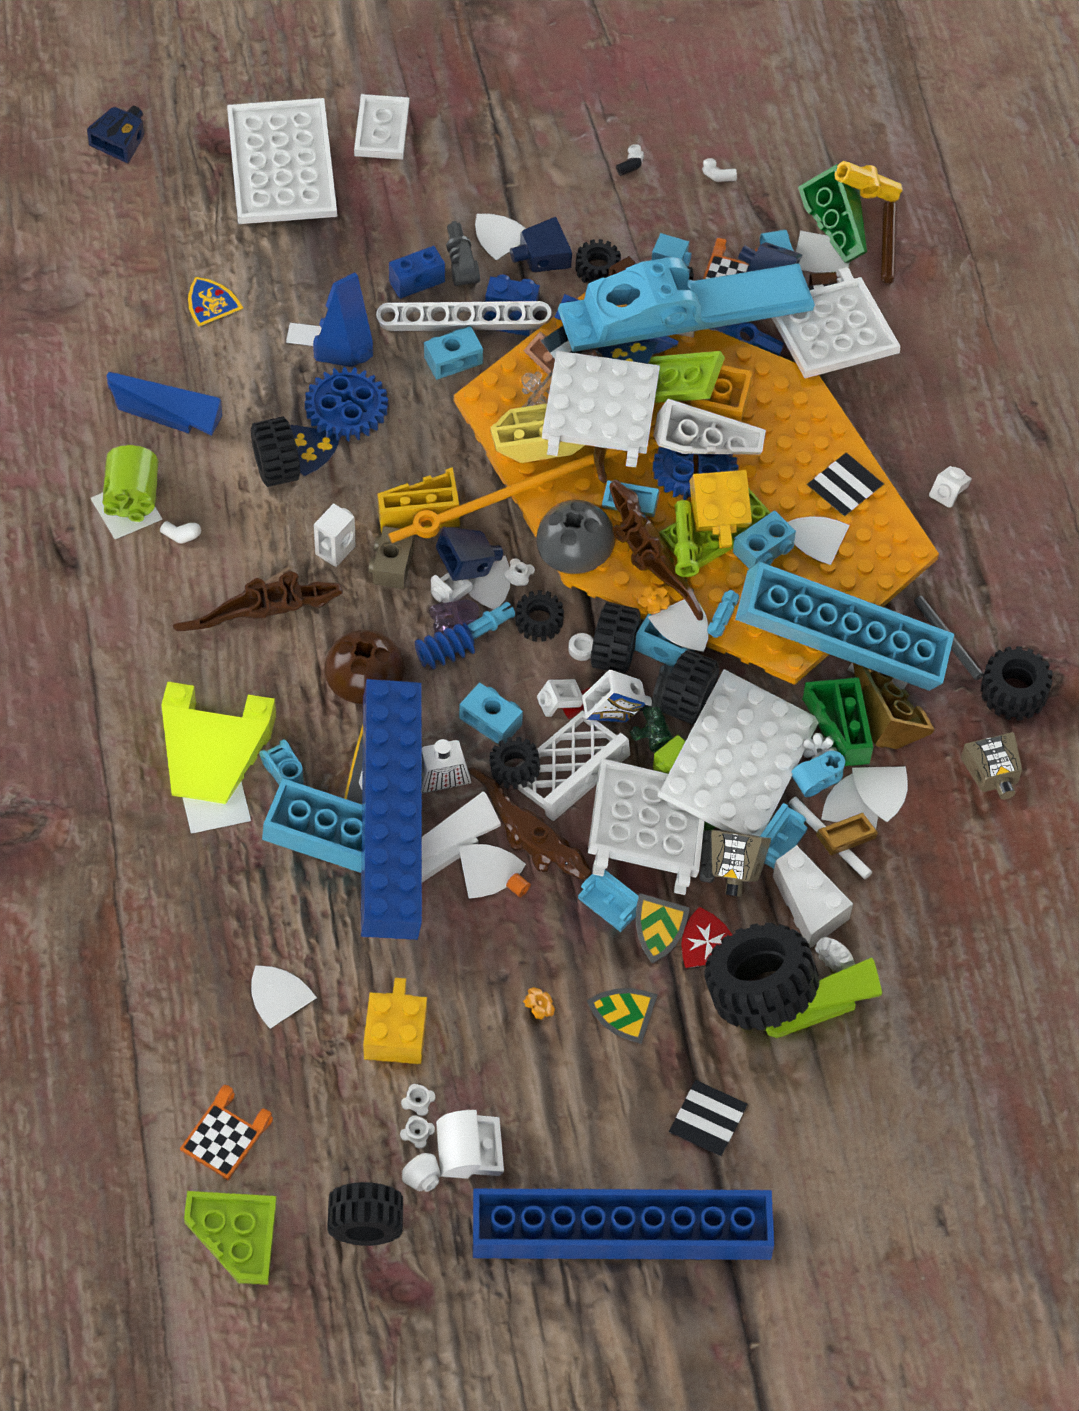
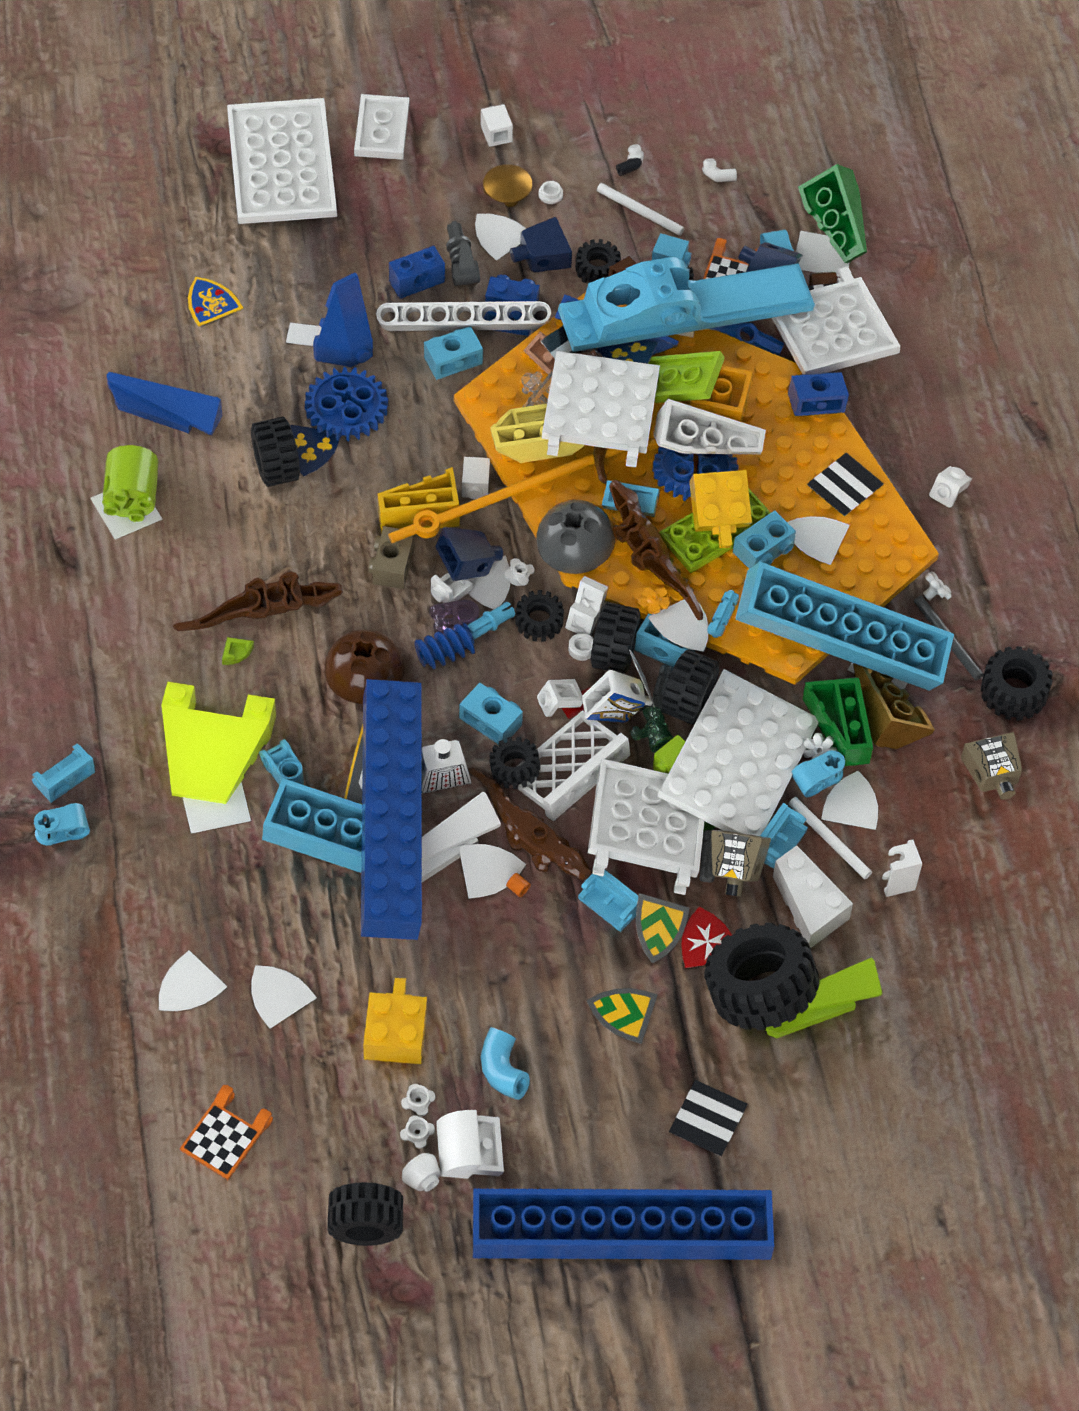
(63, 823): none -> medium azure piece
(65, 774): none -> medium azure hinge
(117, 133): dark blue torso -> none
(182, 533): white arm -> none
(188, 985): none -> white sticker
(235, 1230): lime plate -> none
(236, 650): none -> lime tile
(334, 535): white brick -> none
(475, 477): none -> white brick
(496, 125): none -> white brick
(497, 1065): none -> medium azure cylinder
(507, 184): none -> pearl gold dish
(539, 1003): light orange plant -> none
(550, 192): none -> white plate
(587, 606): none -> white slope
(640, 209): none -> white piece
(642, 676): none -> white sticker
(686, 547): lime pin -> none
(818, 394): none -> blue brick
(834, 954): white gear -> none
(846, 834): pearl gold tile -> none
(868, 181): yellow piece -> none
(882, 789): white sticker -> none
(889, 242): reddish brown axle -> none
(905, 872): none -> white hinge
(936, 587): none -> white plant

